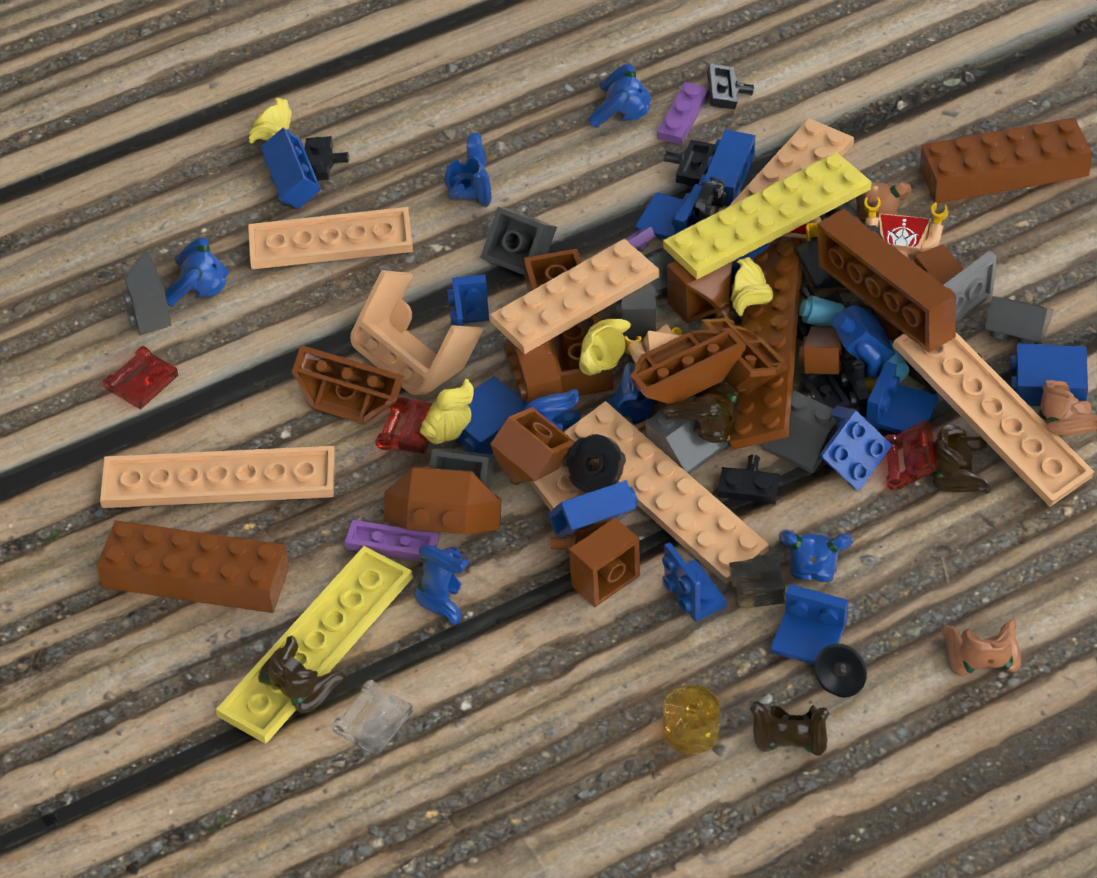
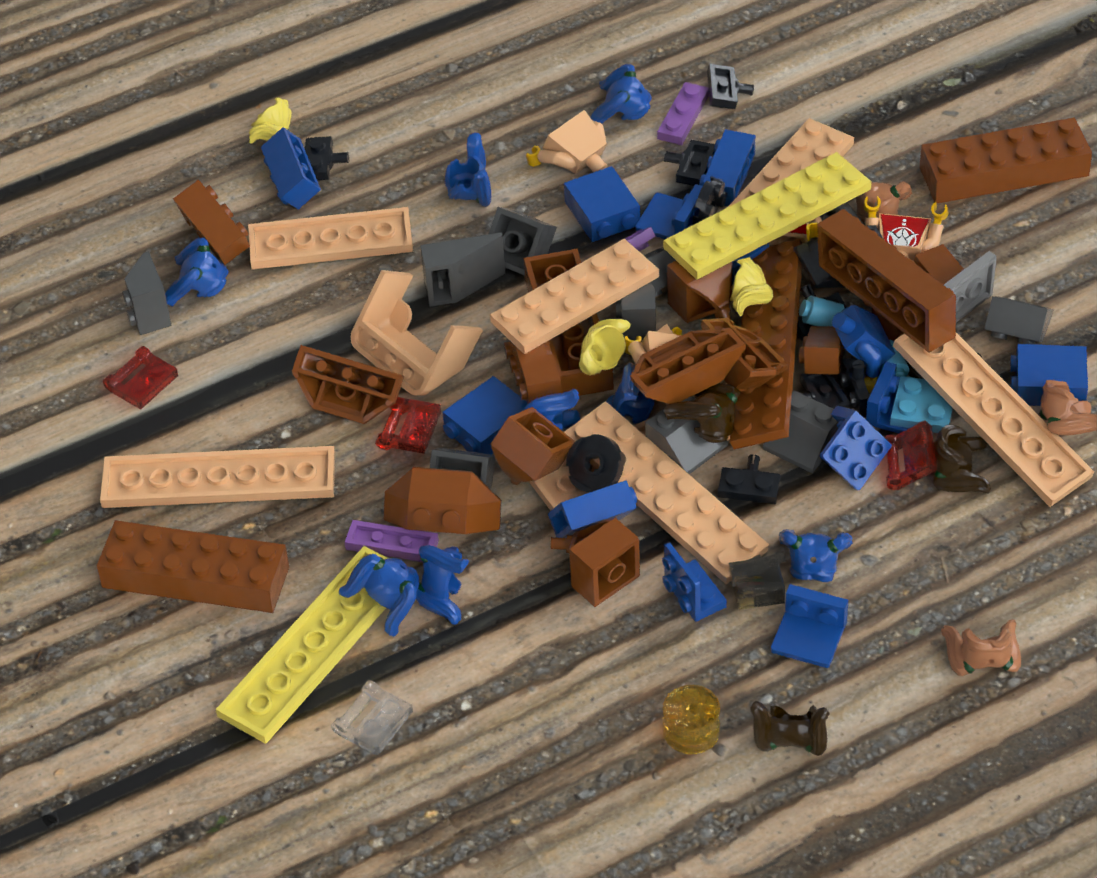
(212, 221): none -> dark orange wedge
(295, 681): dark brown hair -> none
(388, 583): none -> blue hair
(448, 414): light yellow hair -> none
(461, 266): none -> dark grey slope
(469, 299): blue bracket -> none
(573, 146): none -> light nougat torso
(602, 203): none -> blue brick
(829, 670): black piece -> none
(919, 402): none -> medium azure plate

